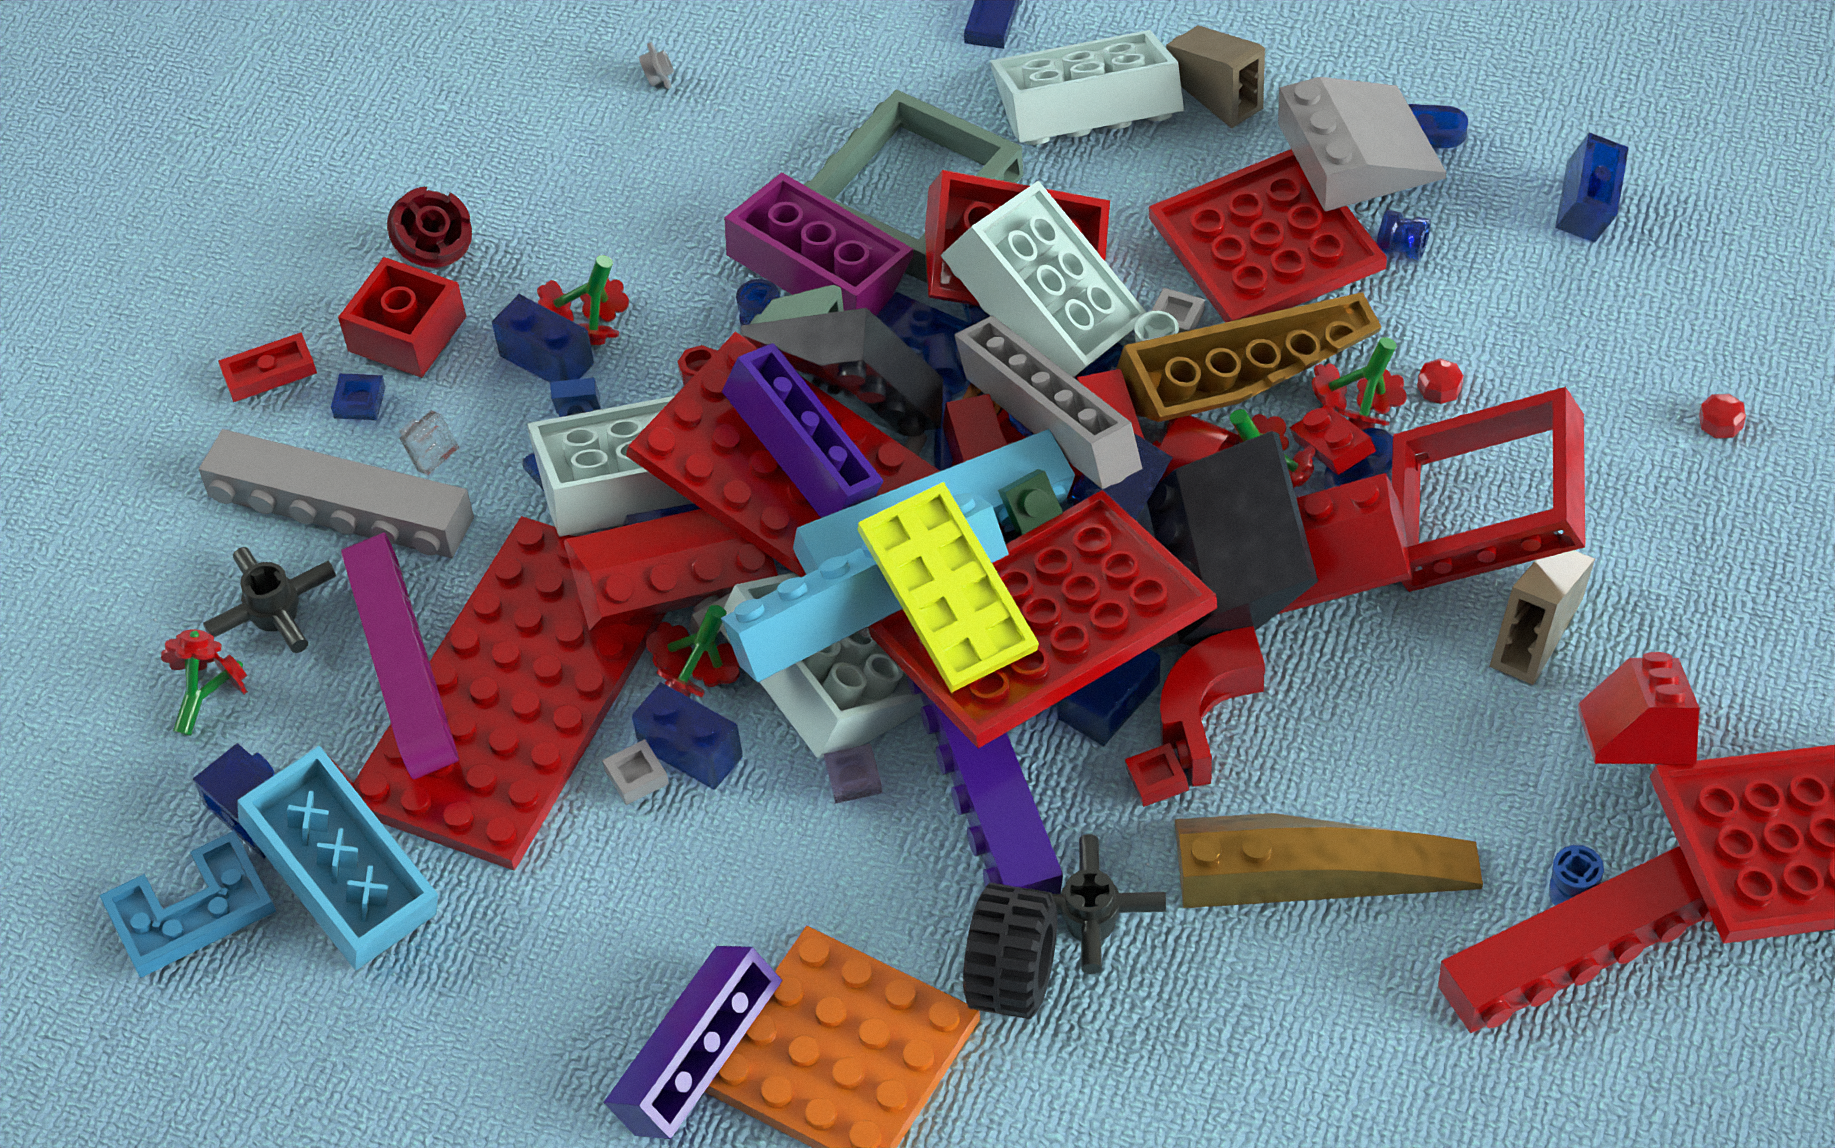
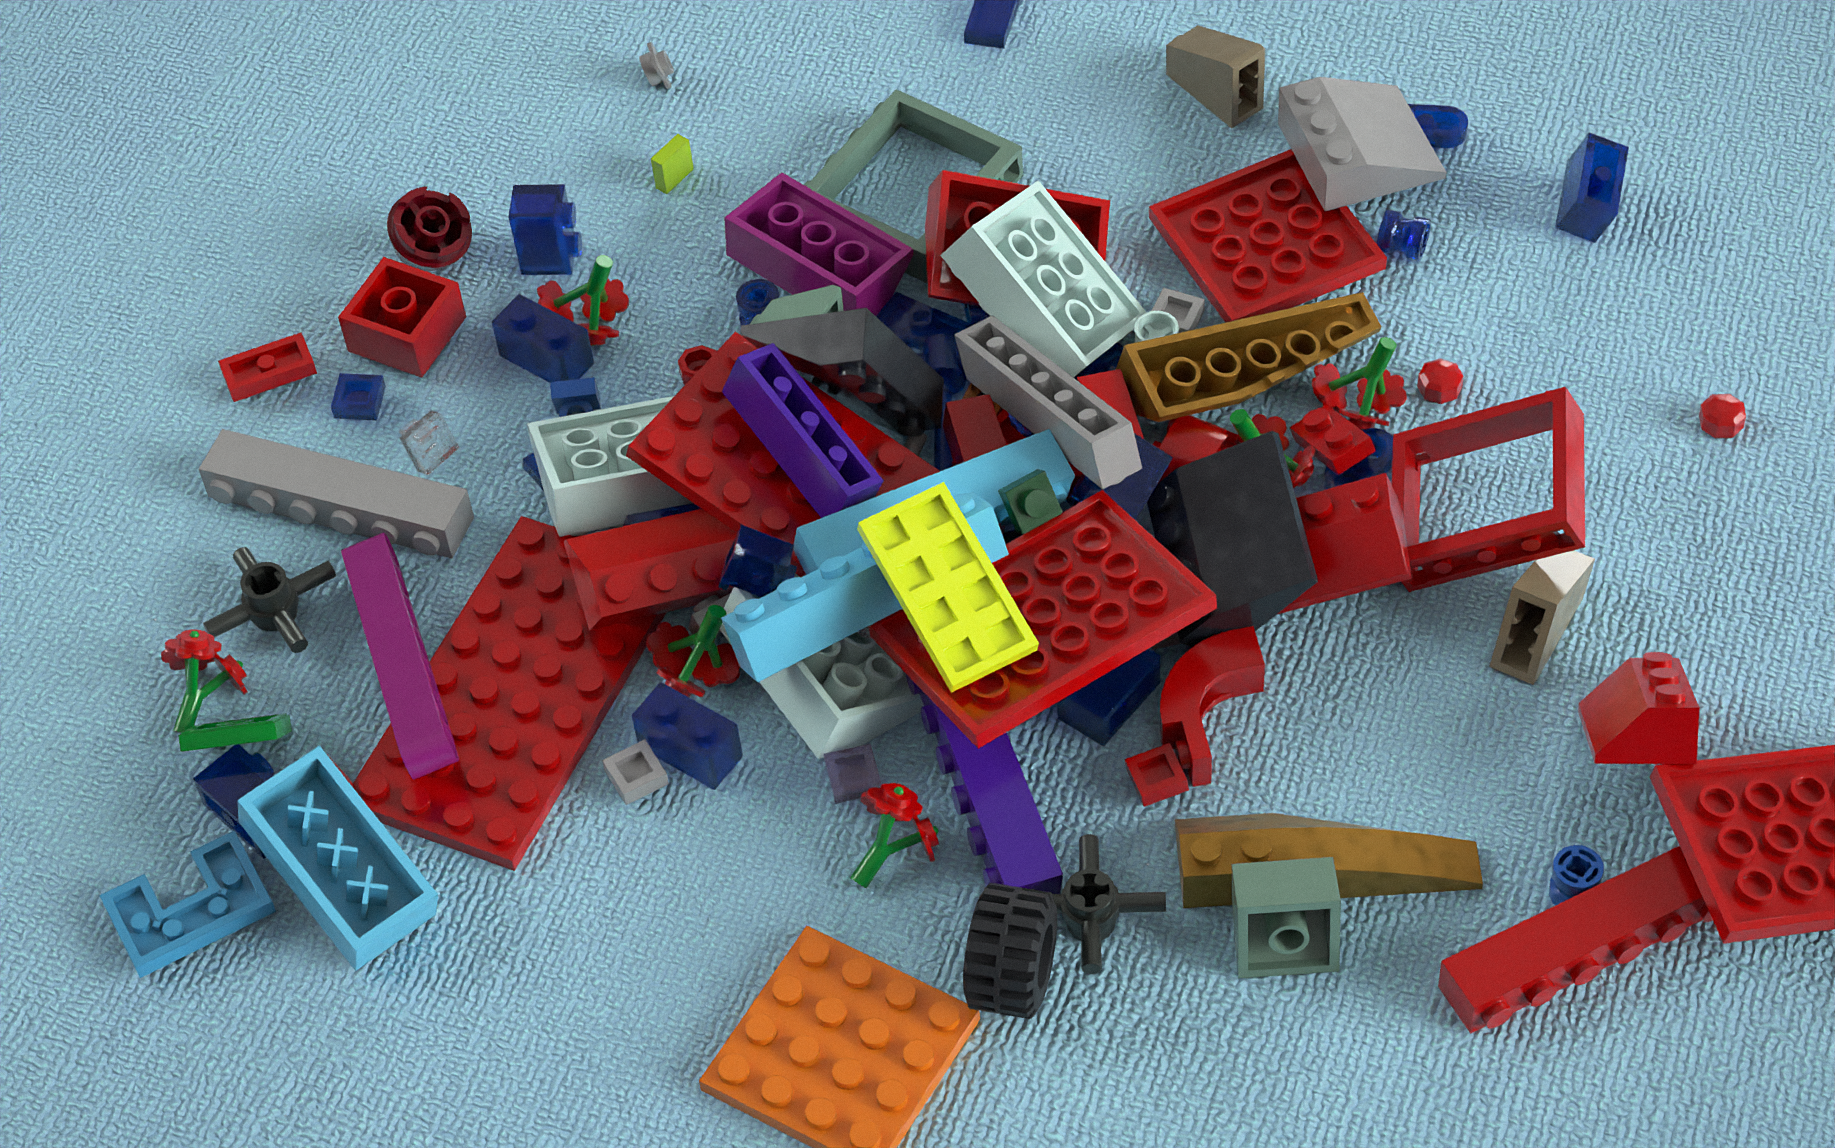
(235, 732): none -> green tile
(544, 229): none -> clear blue brick
(672, 163): none -> lime tile
(693, 1042): dark purple brick -> none
(757, 562): none -> clear blue brick
(893, 803): none -> plant
(1088, 86): light aqua slope -> none
(1286, 917): none -> sand green slope

